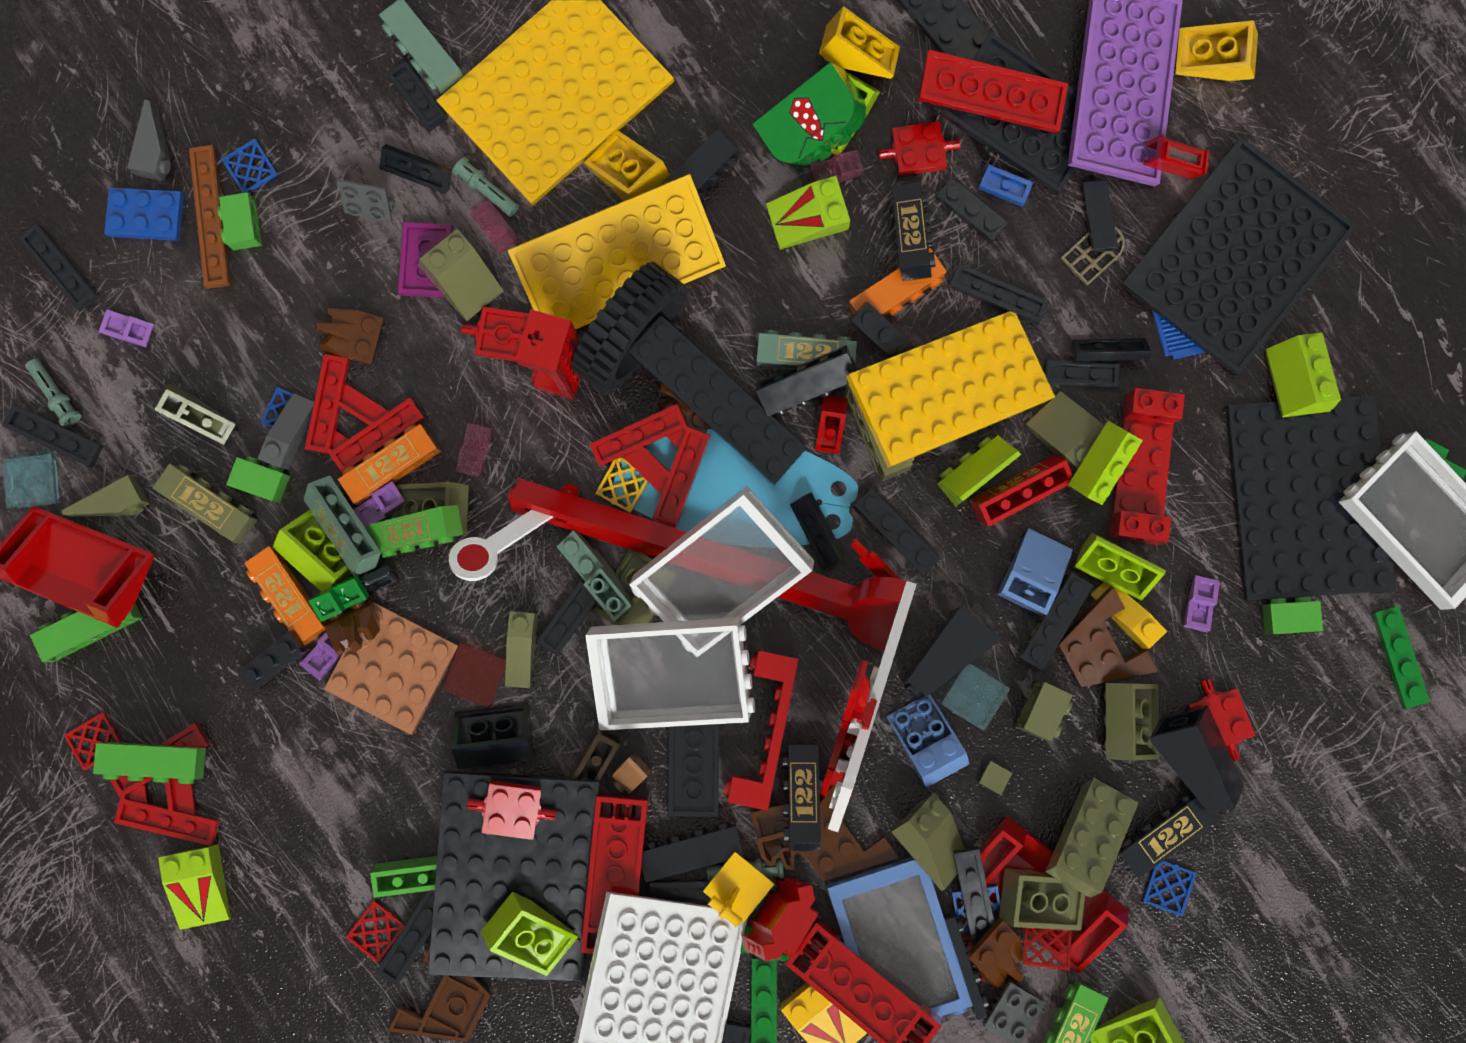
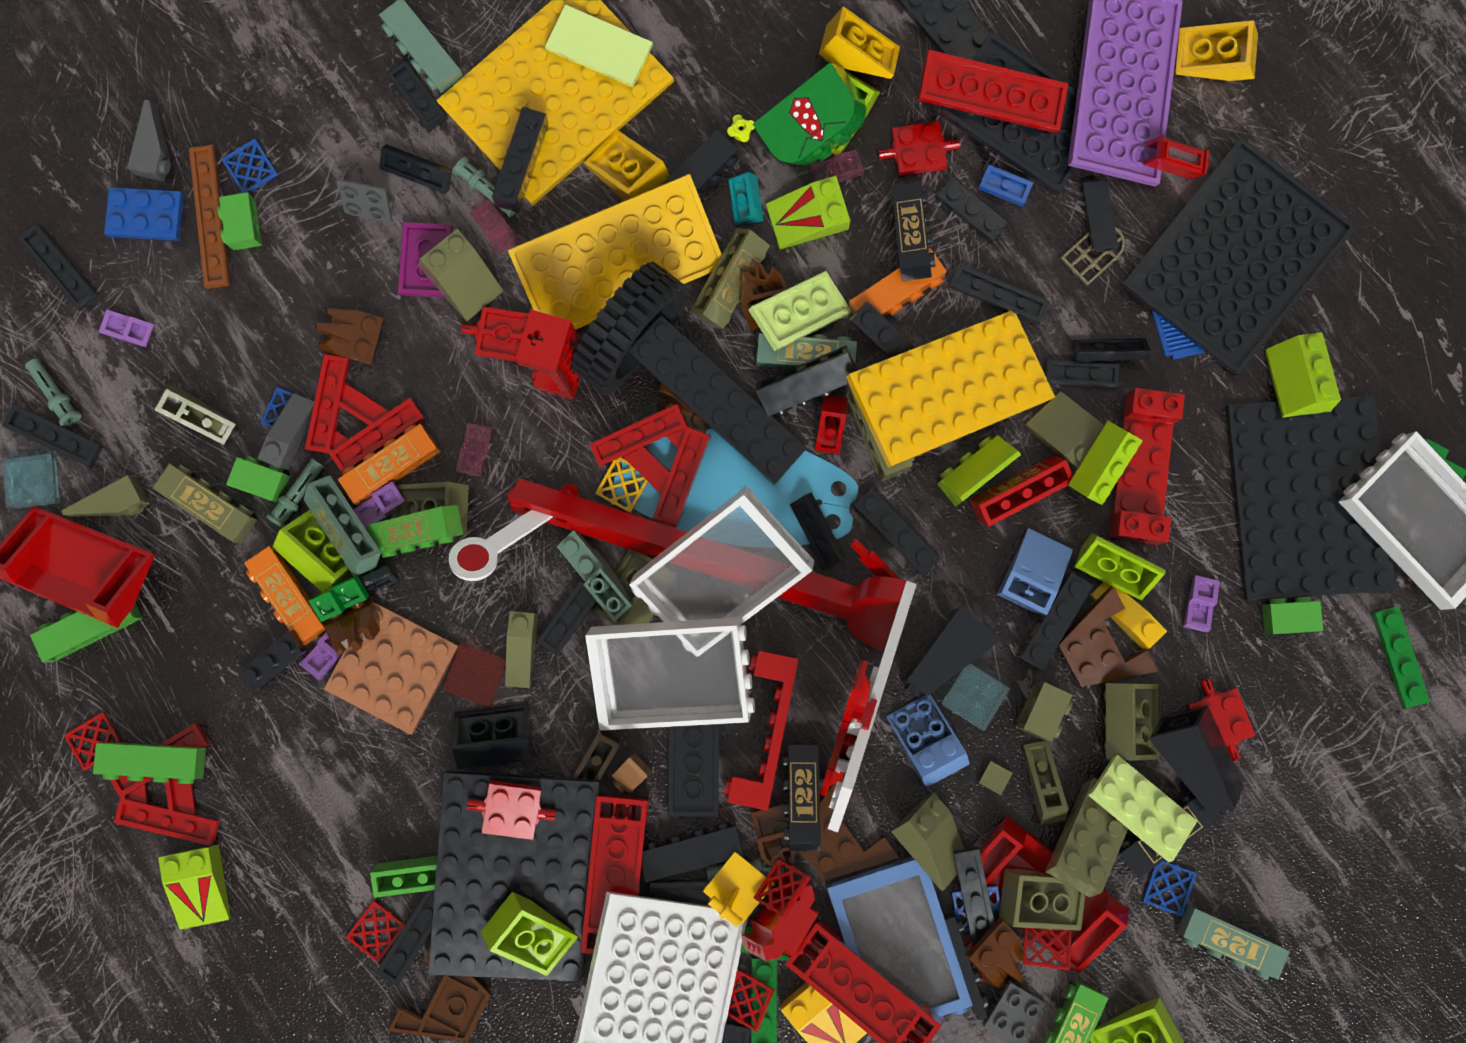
(285, 502): none -> sand green pin
(520, 159): none -> black brick
(599, 45): none -> yellowish green tile
(723, 286): none -> olive brick
(741, 135): none -> neon yellow plate
(745, 199): none -> teal slope
(759, 286): none -> reddish brown plate
(763, 1007): none -> red window
(795, 892): none -> red window
(799, 310): none -> yellowish green tile
(1045, 783): none -> olive slope
(1143, 808): none -> yellowish green plate
(1233, 942): none -> sand green brick

